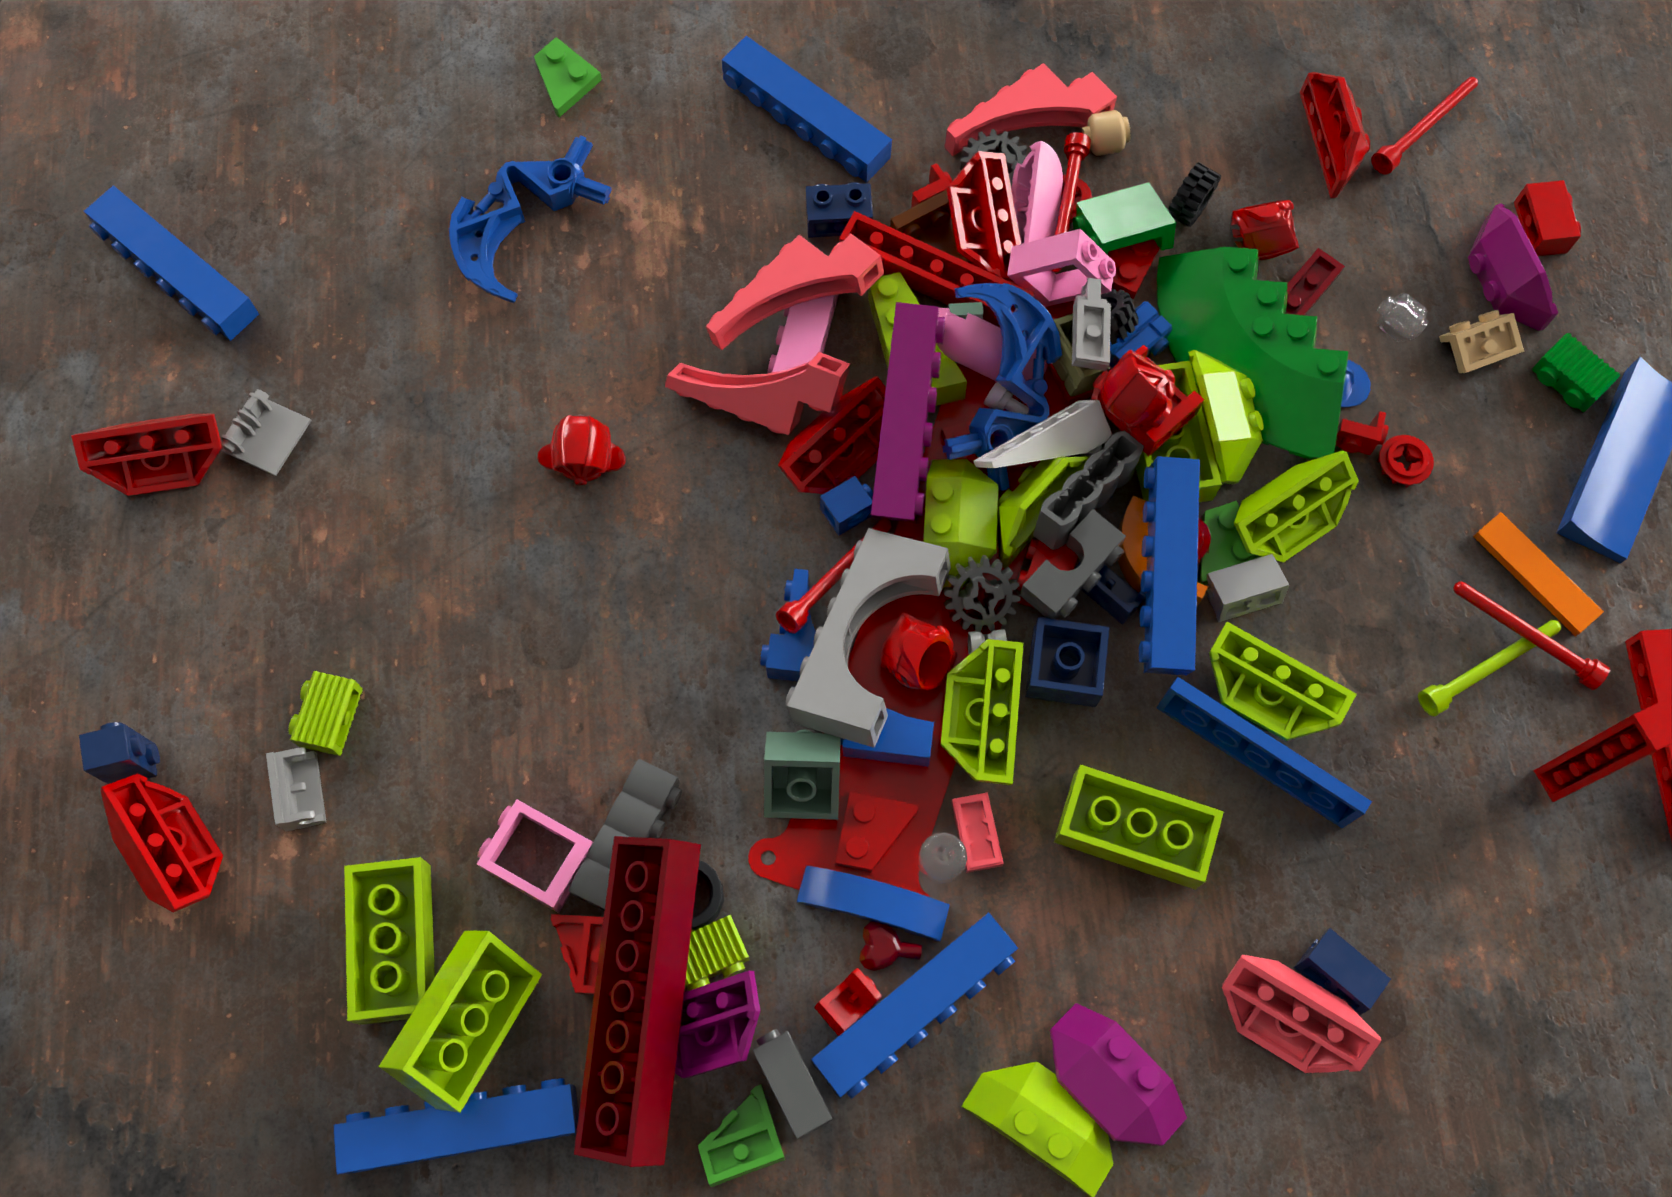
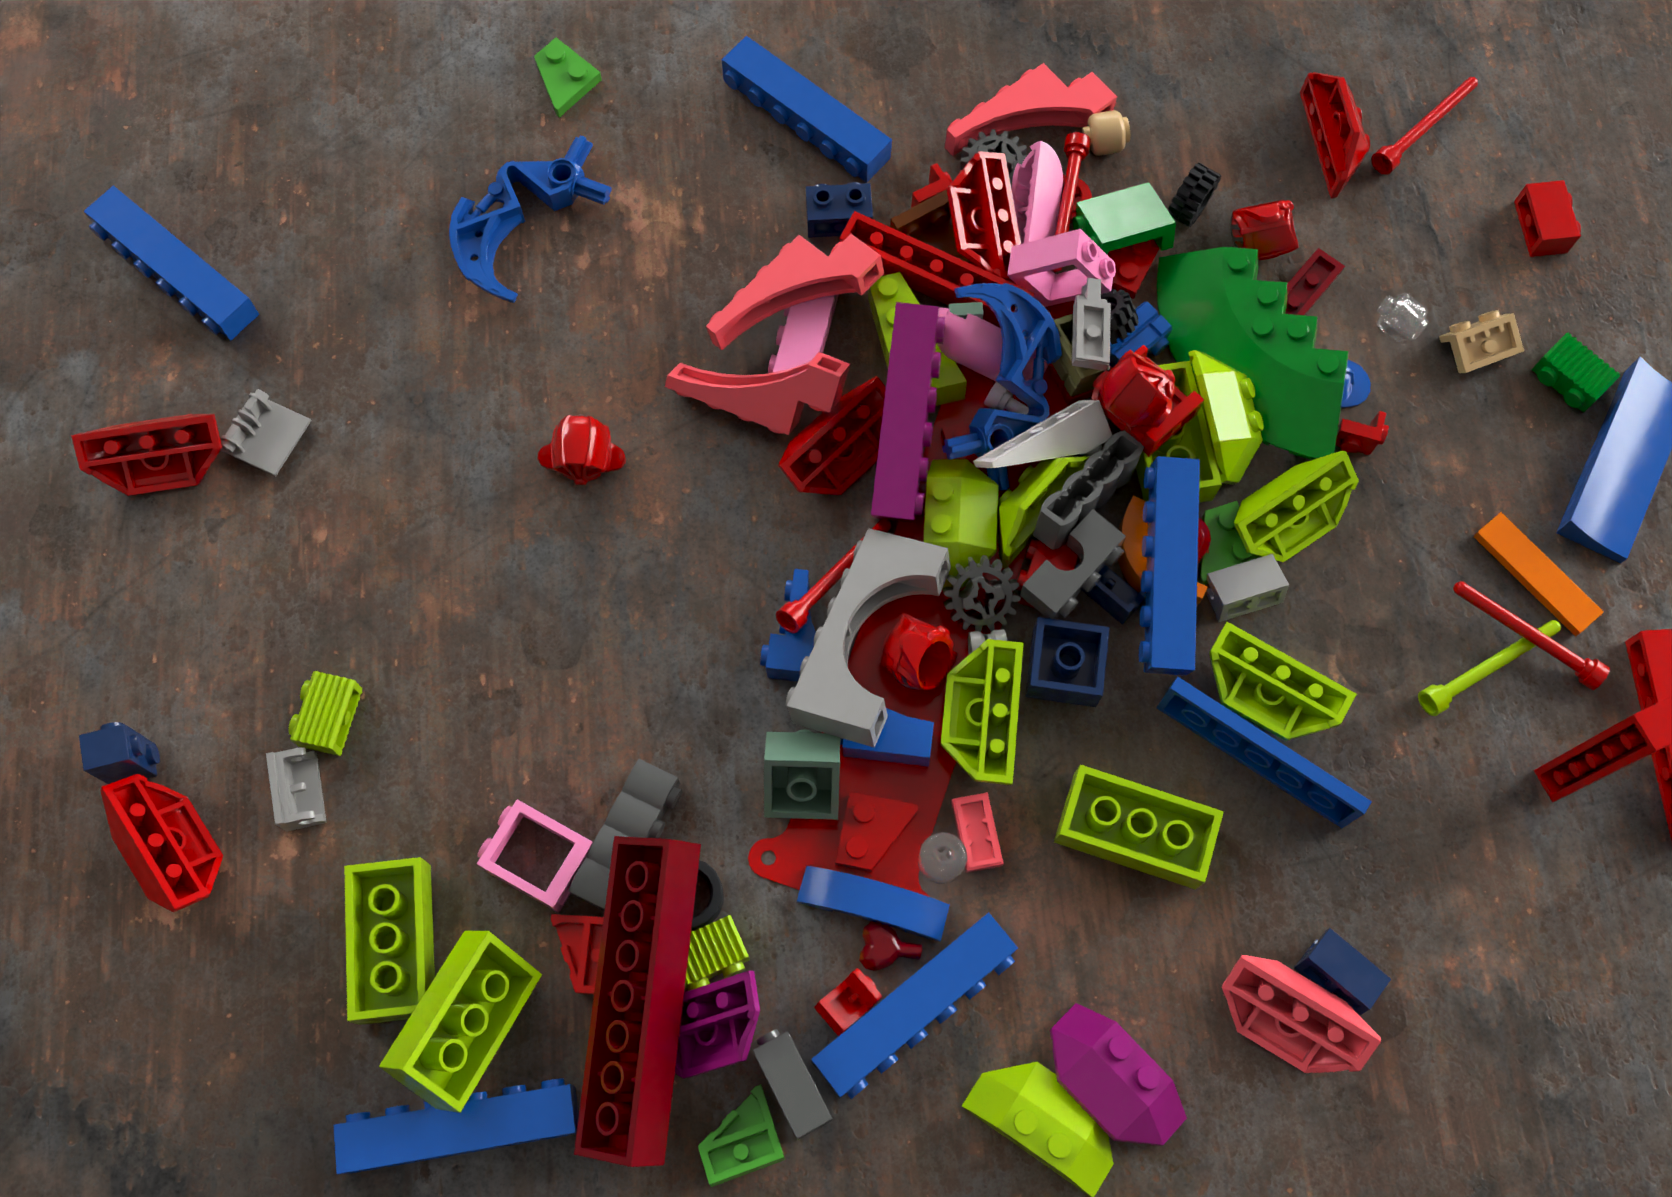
(847, 505): blue brick -> none
(1415, 451): red gear -> none
(1511, 270): magenta wedge -> none

